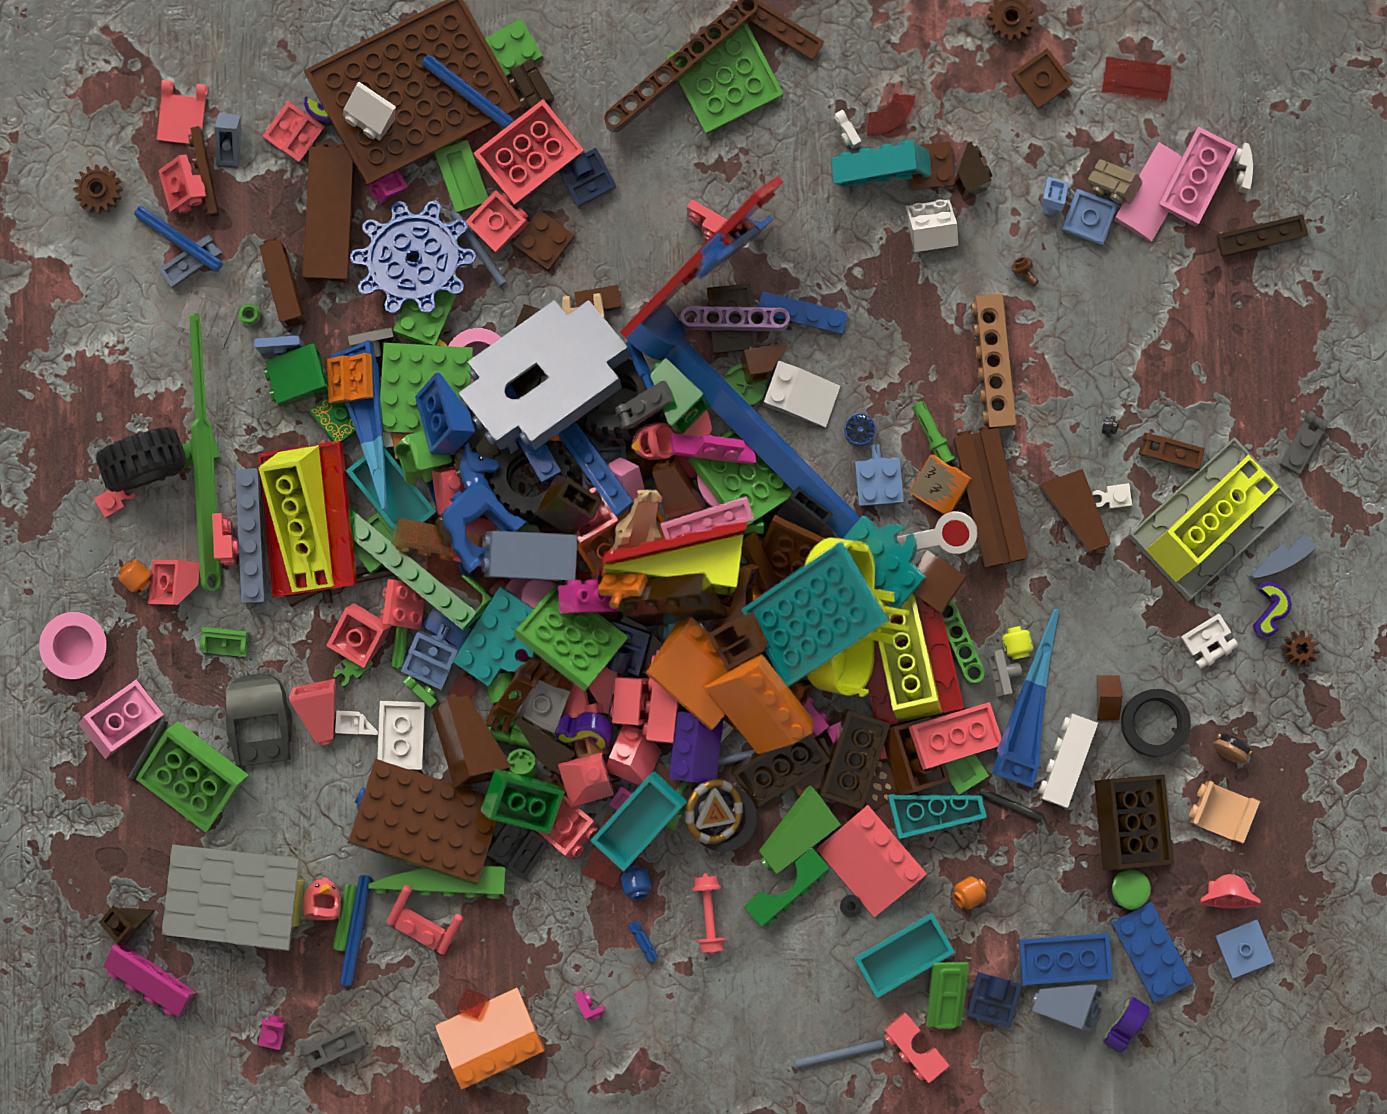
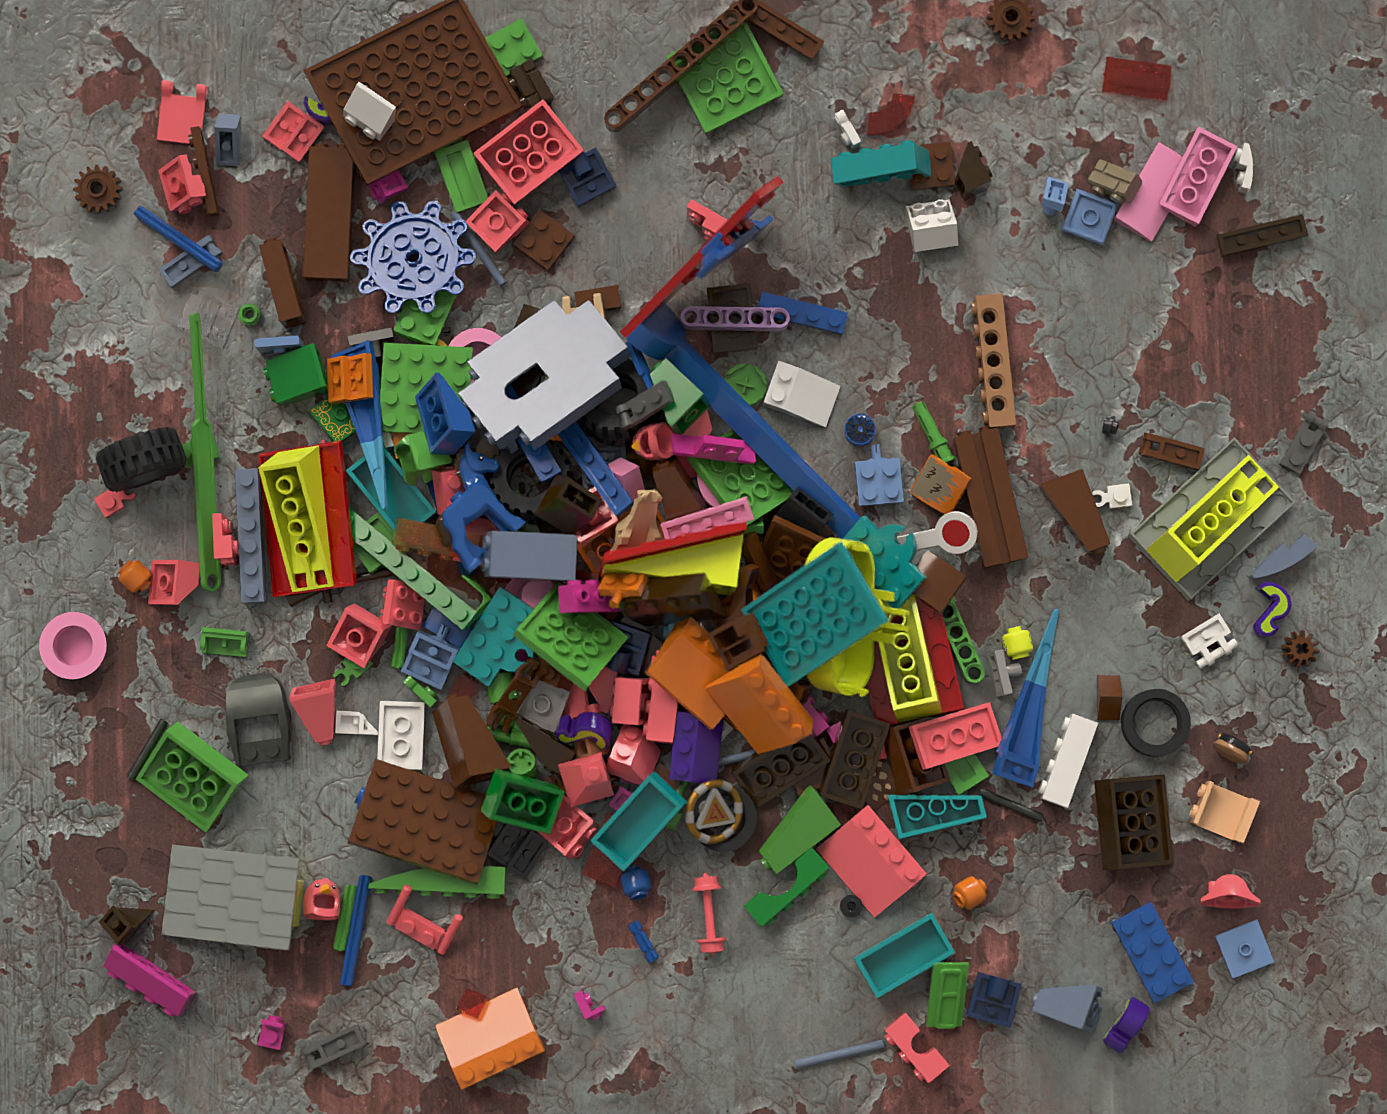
(120, 719): bright pink slope -> none
(467, 91): blue axle -> none
(761, 361): reddish brown slope -> none
(1021, 268): reddish brown plate -> none
(1042, 78): reddish brown plate -> none
(1065, 959): blue plate -> none
(1129, 889): bright green piece -> none

